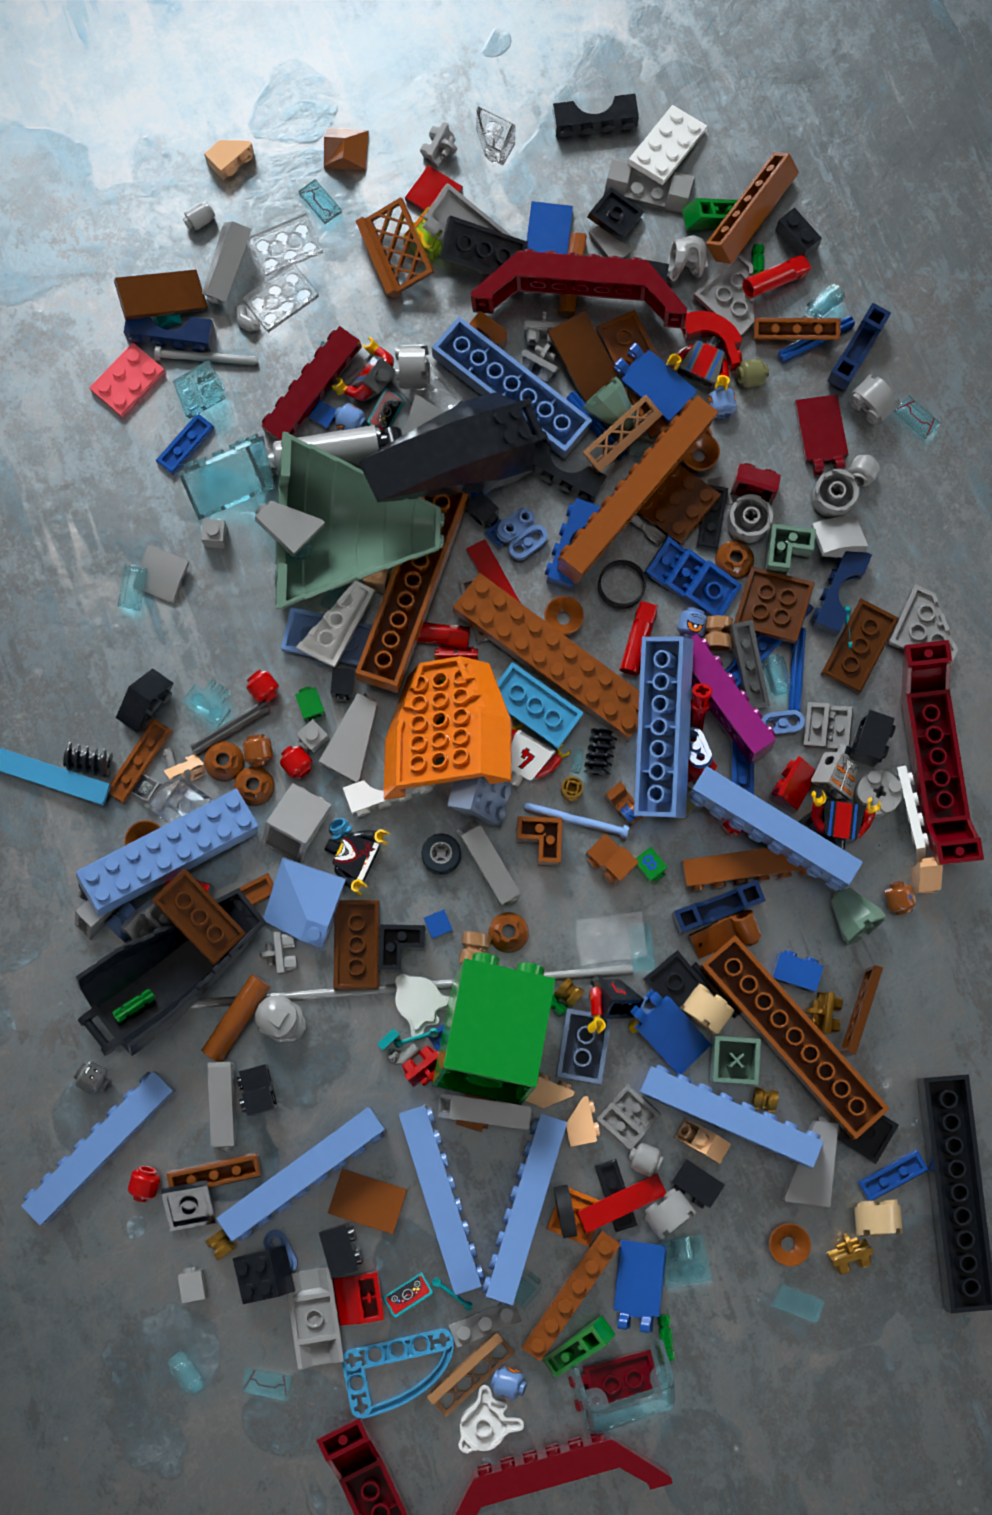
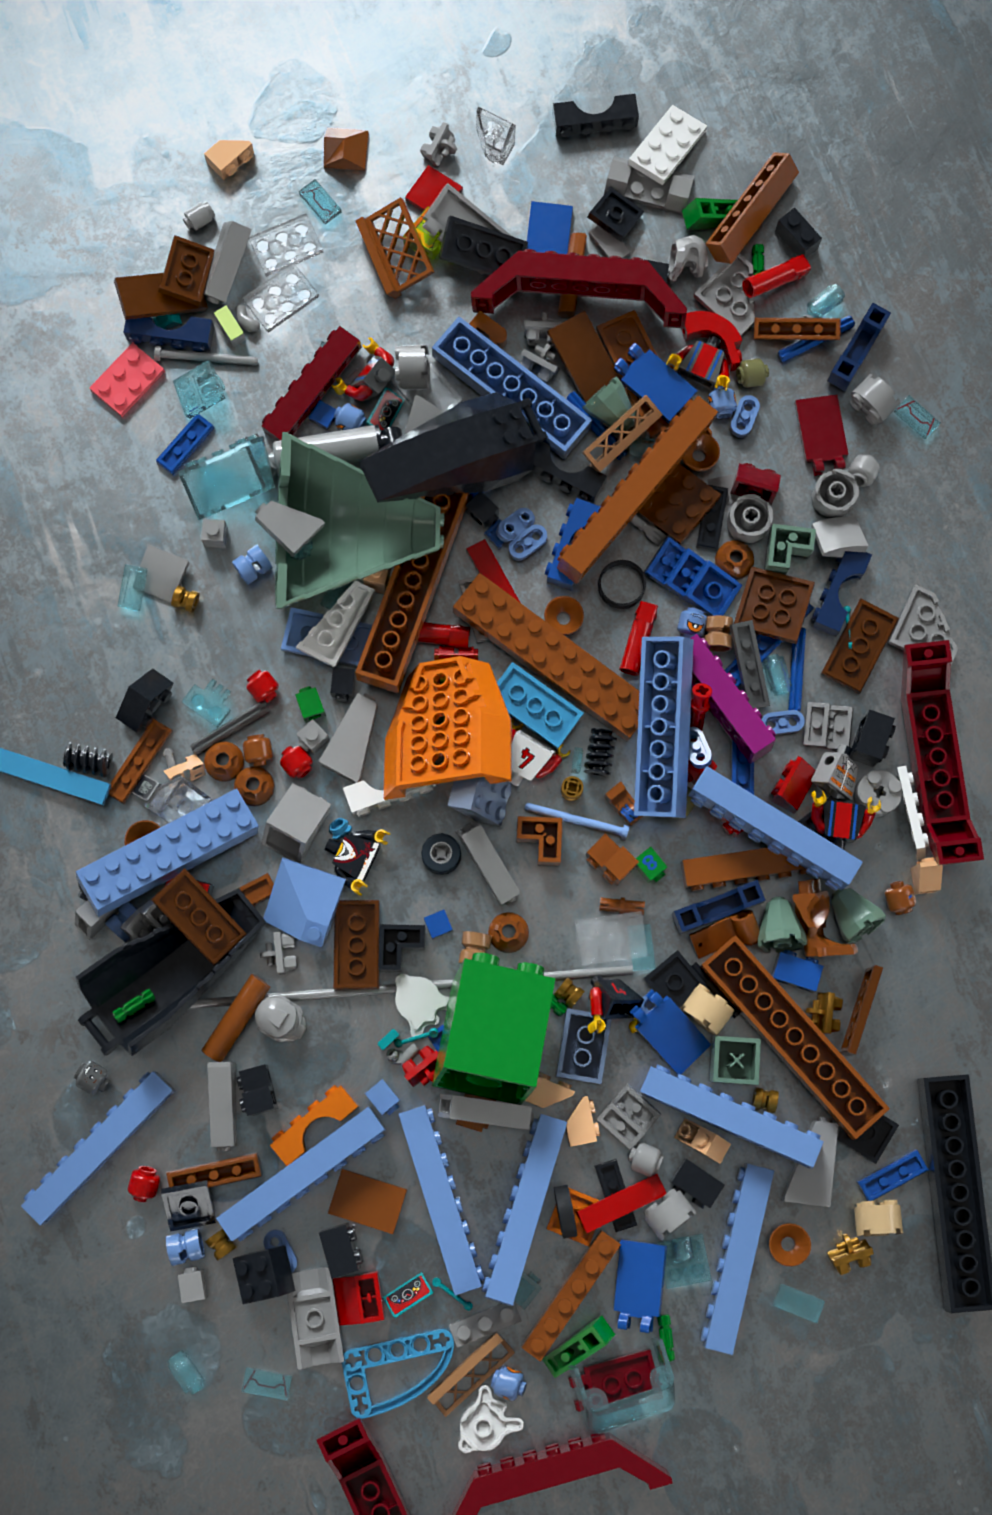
(185, 599): none -> pearl gold wheel
(185, 1247): none -> medium blue wheel
(186, 270): none -> reddish brown plate
(230, 326): none -> yellowish green piece
(246, 570): none -> medium blue wheel
(291, 1144): none -> orange arch
(383, 1098): none -> medium blue brick
(621, 905): none -> dark orange pin
(738, 1258): none -> medium blue brick
(744, 417): none -> medium blue plate
(781, 927): none -> sand green cone
(812, 911): none -> dark orange hips

